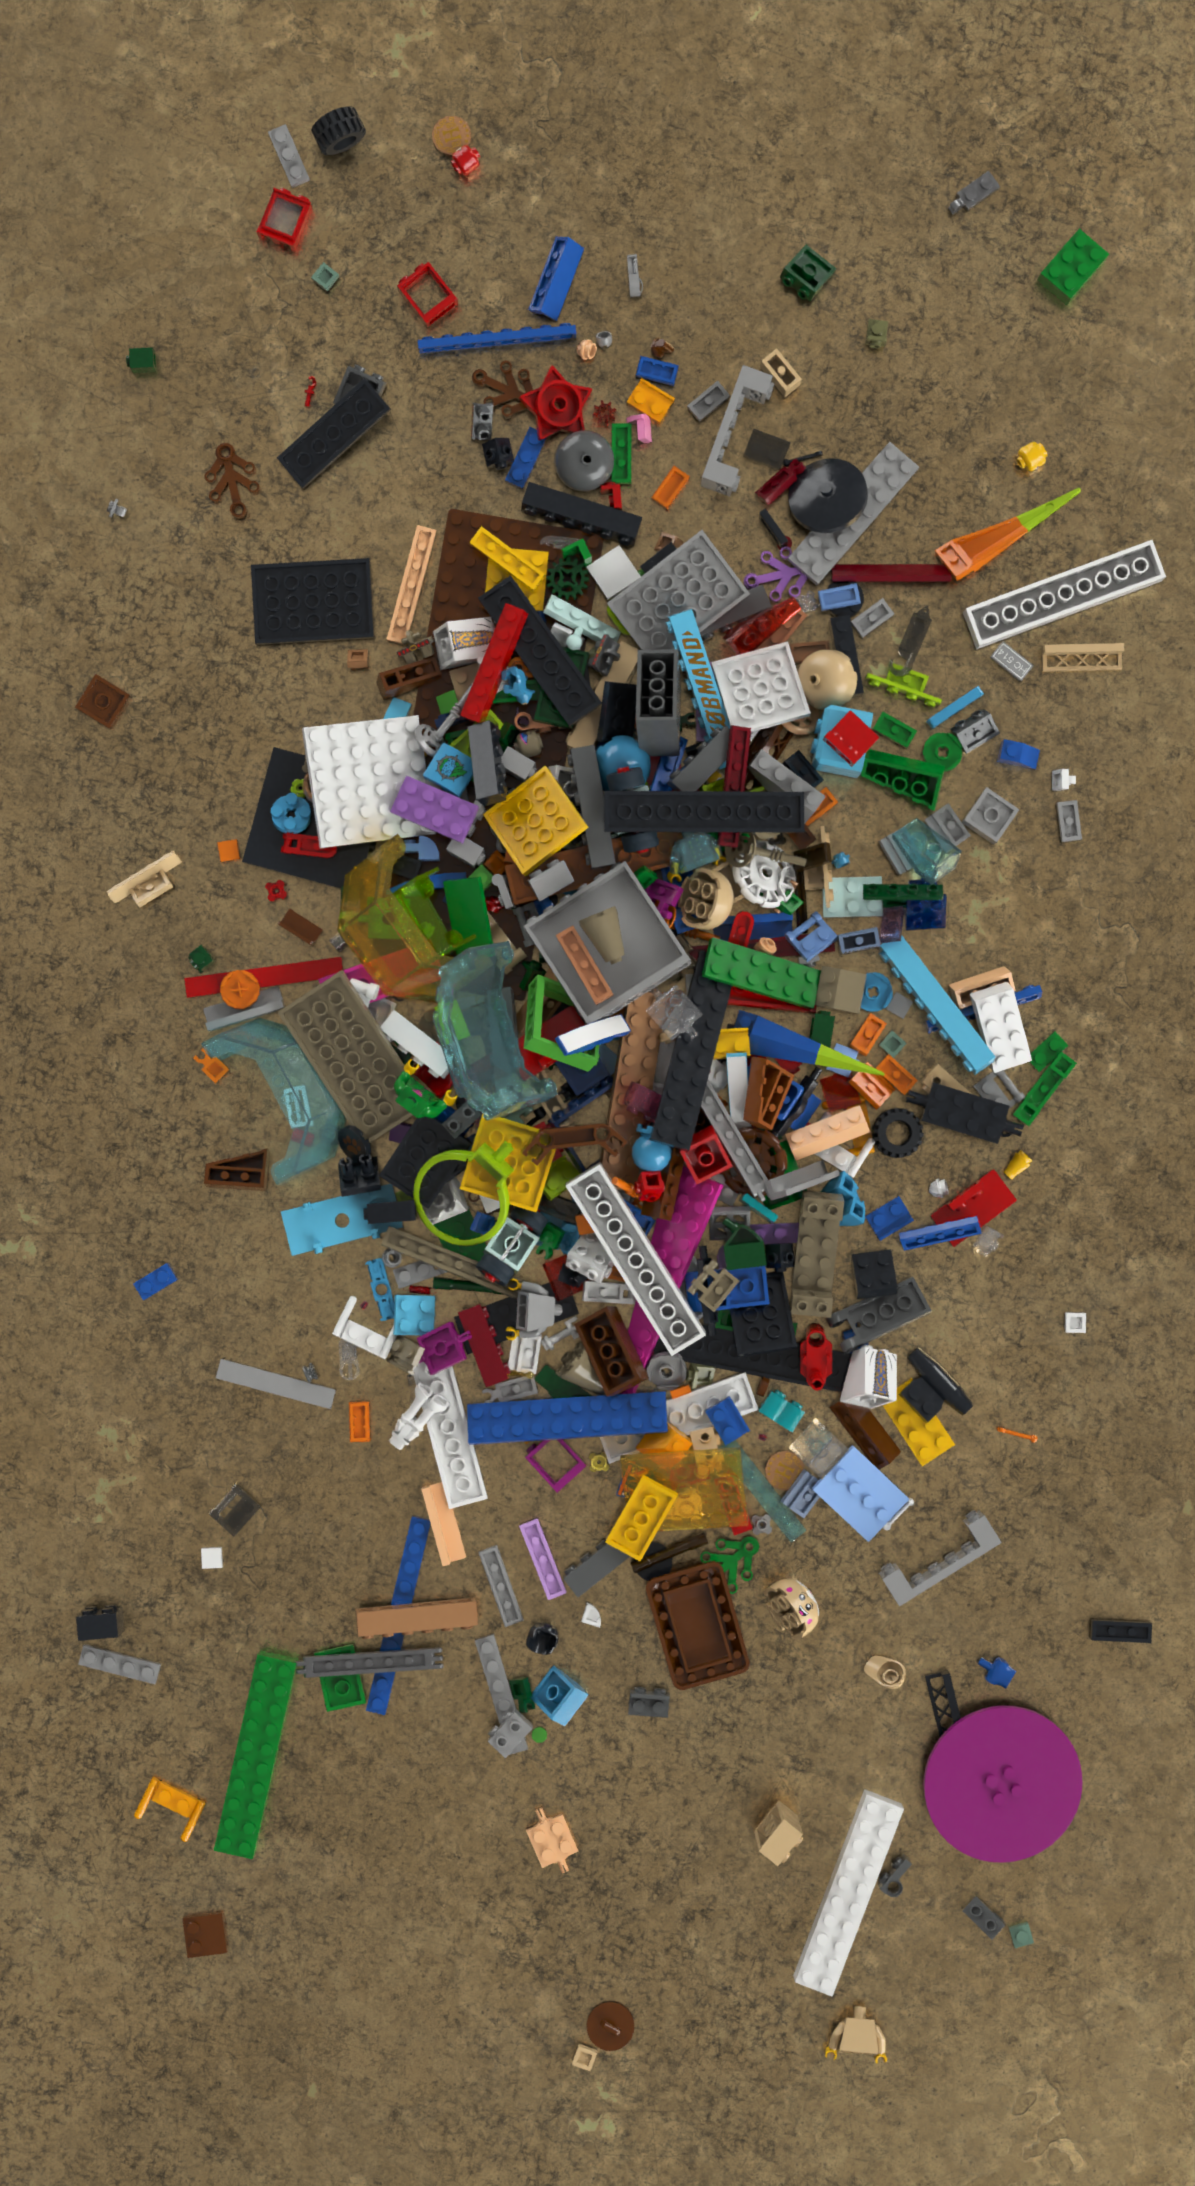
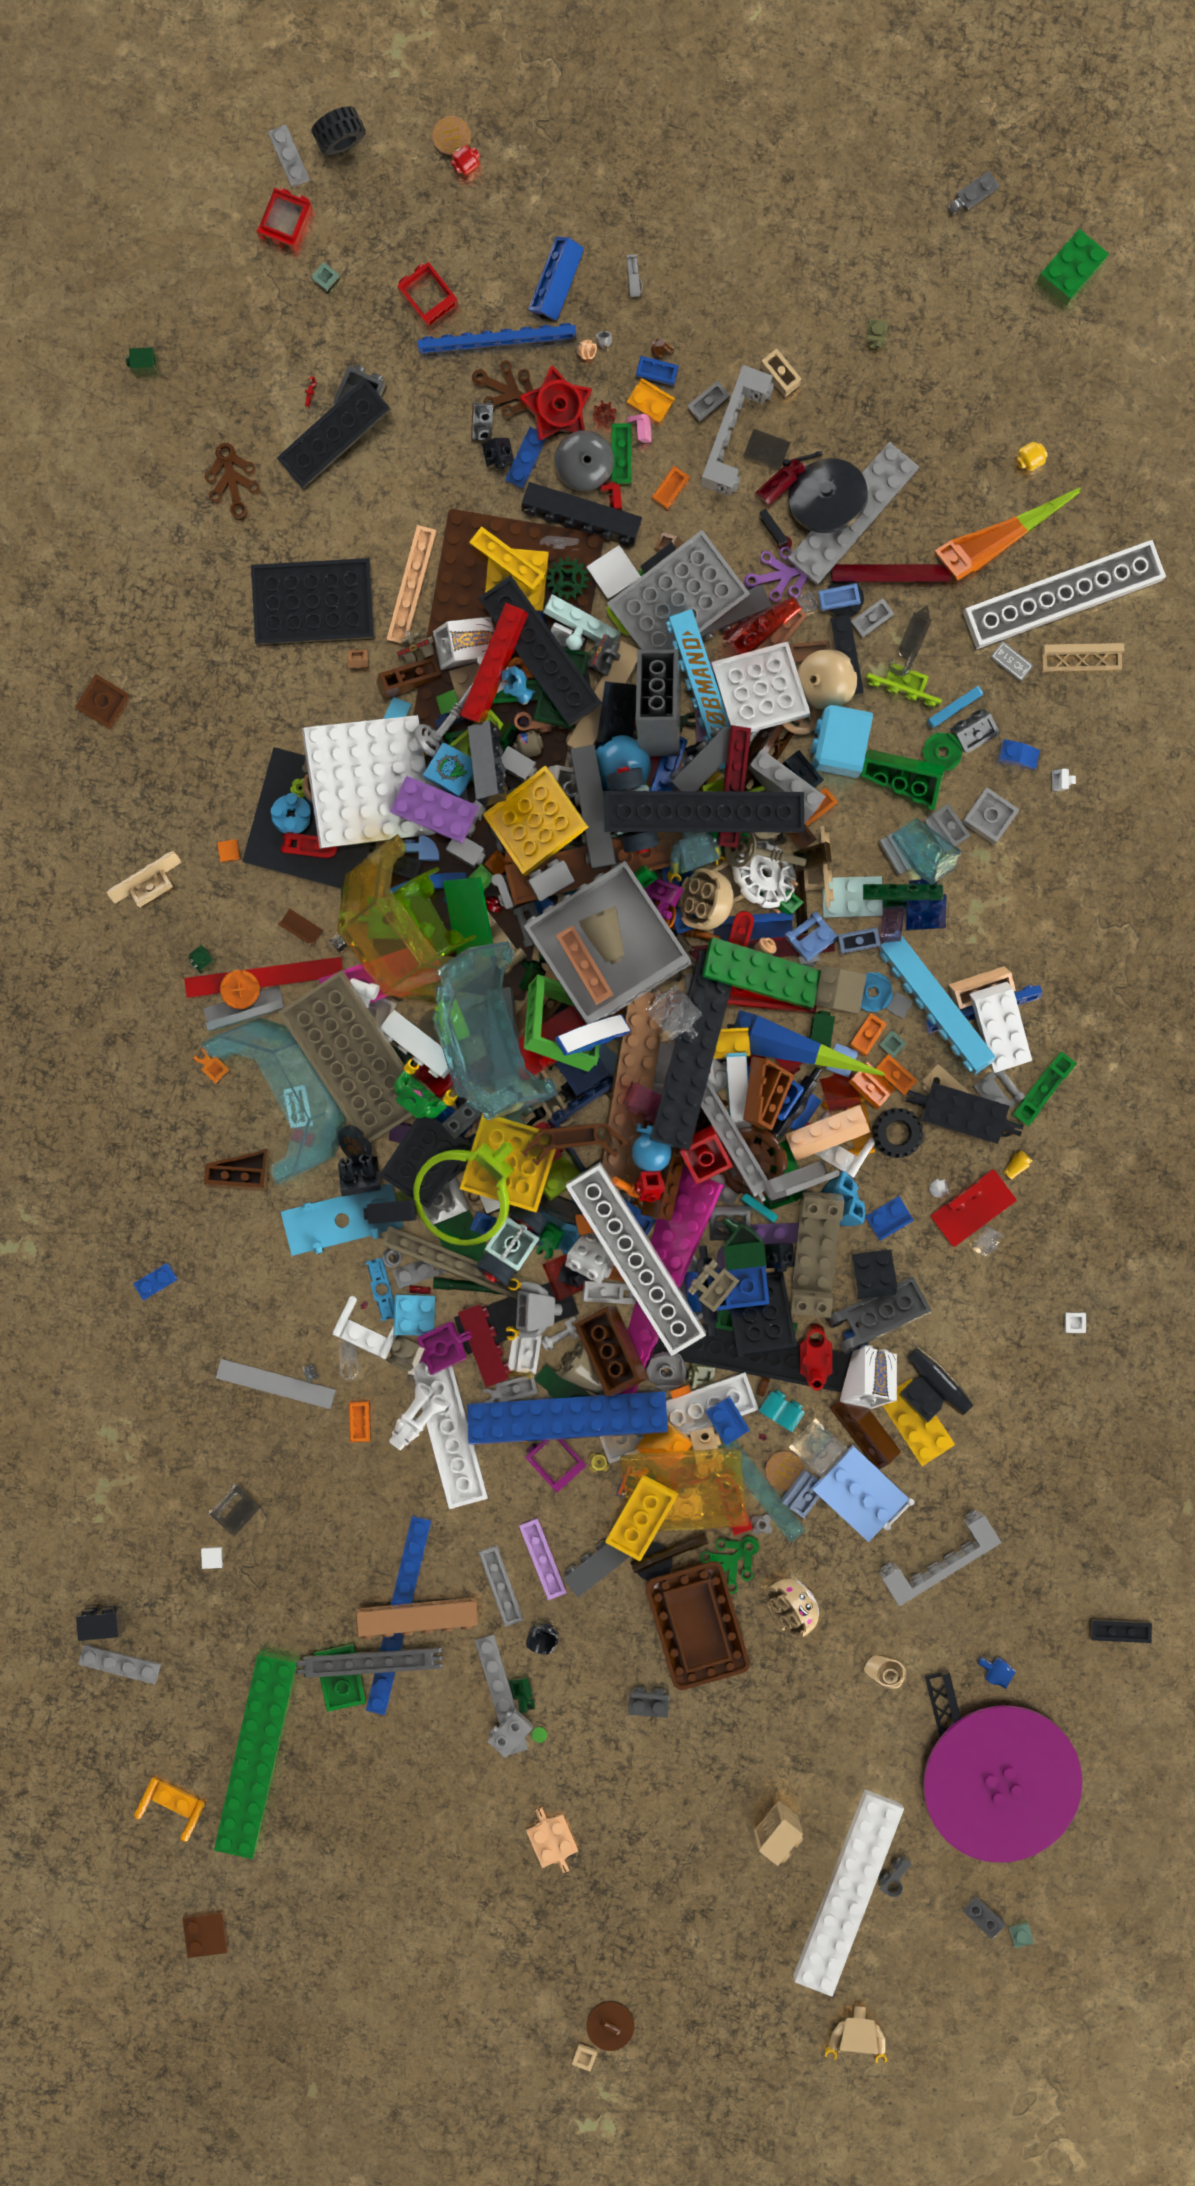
(117, 509): light grey plate -> none
(276, 895): red plate -> none
(443, 1524): light nougat panel -> none
(559, 1696): dark azure slope -> none
(580, 548): green panel -> none
(591, 1615): white tile -> none
(807, 273): dark green plate -> none
(840, 860): dark azure plate -> none
(851, 738): red bracket -> none
(894, 730): green plate -> none
(940, 1233): blue plate -> none
(1033, 1438): orange hinge -> none
(1047, 1051): green plate -> none
(1069, 821): light grey plate -> none

